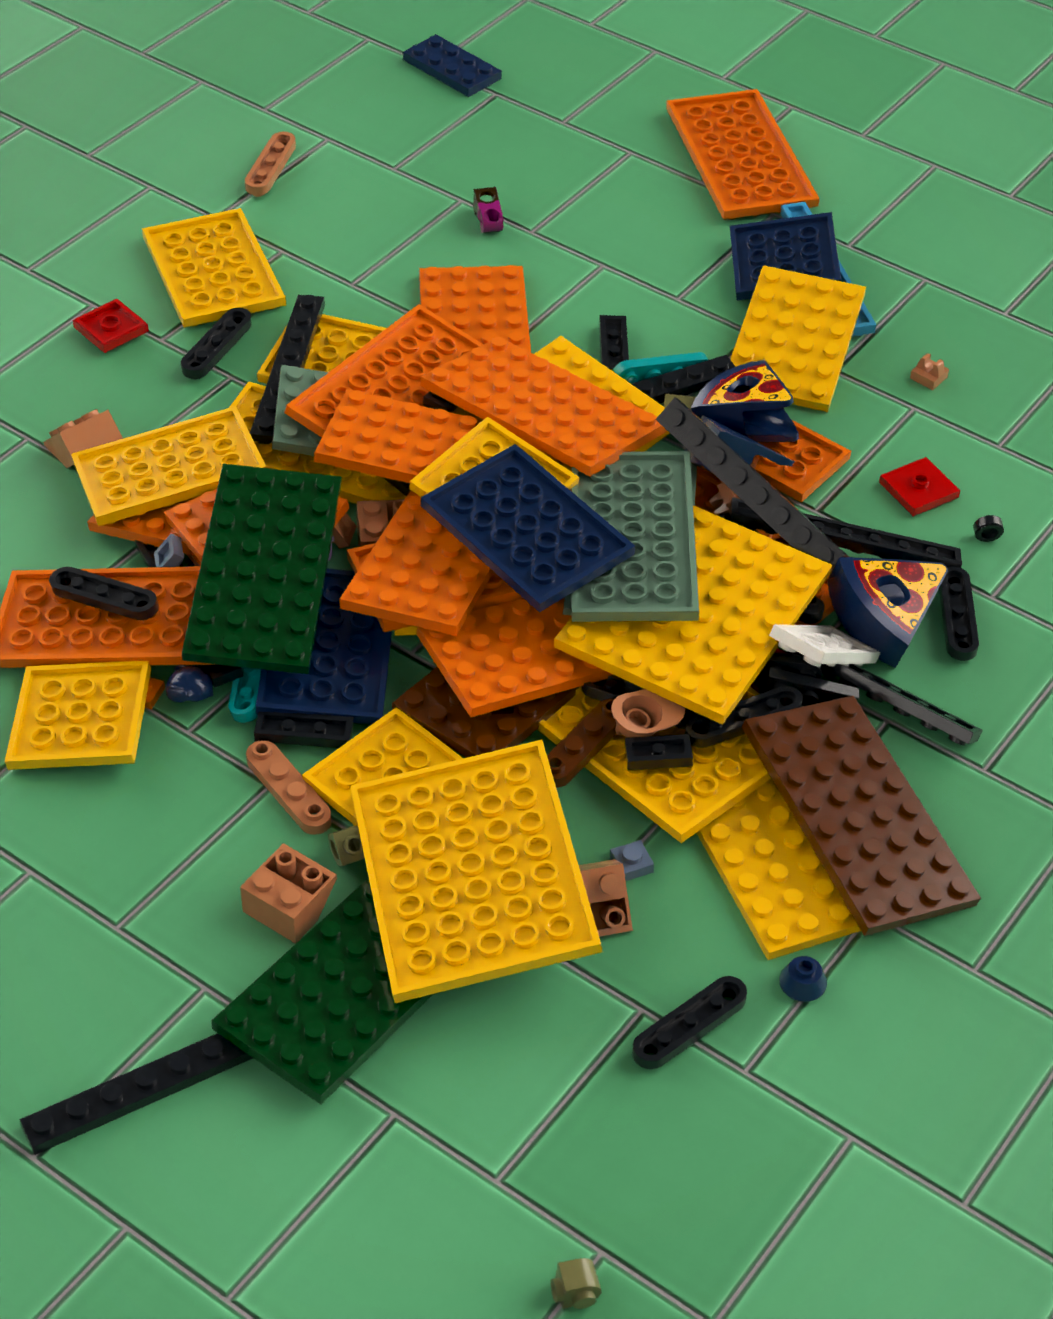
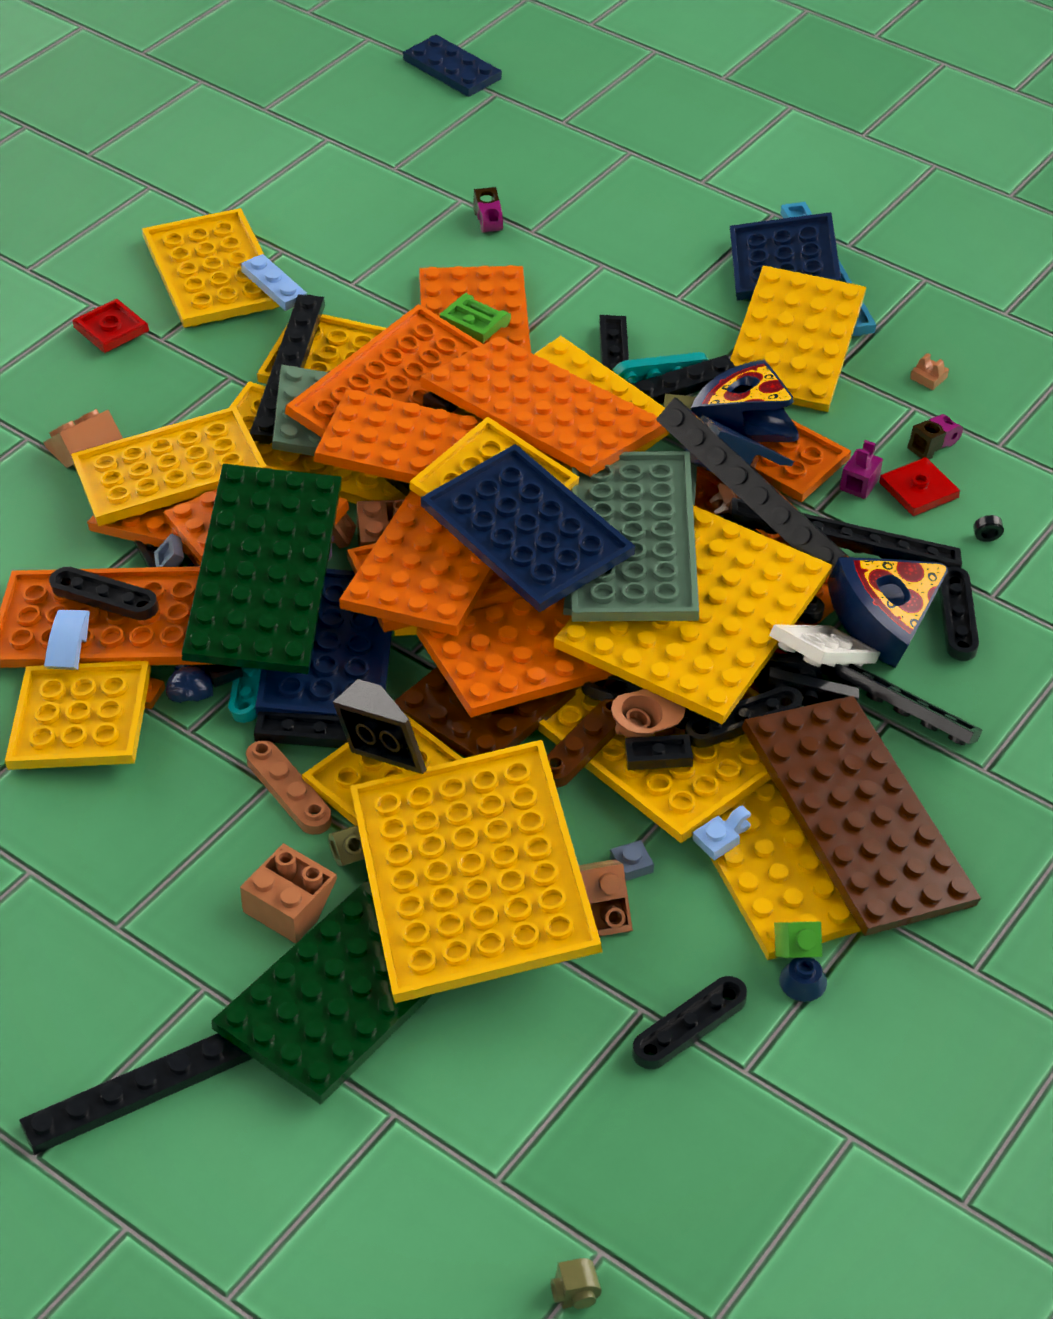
(65, 639): none -> light blue slope
(216, 343): black plate -> none
(270, 163): nougat plate -> none
(272, 281): none -> light blue plate
(378, 726): none -> black slope
(475, 317): none -> bright green plate
(721, 836): none -> light blue plate
(741, 153): orange plate -> none
(798, 939): none -> bright green brick
(861, 471): none -> magenta brick
(934, 435): none -> dark brown leg

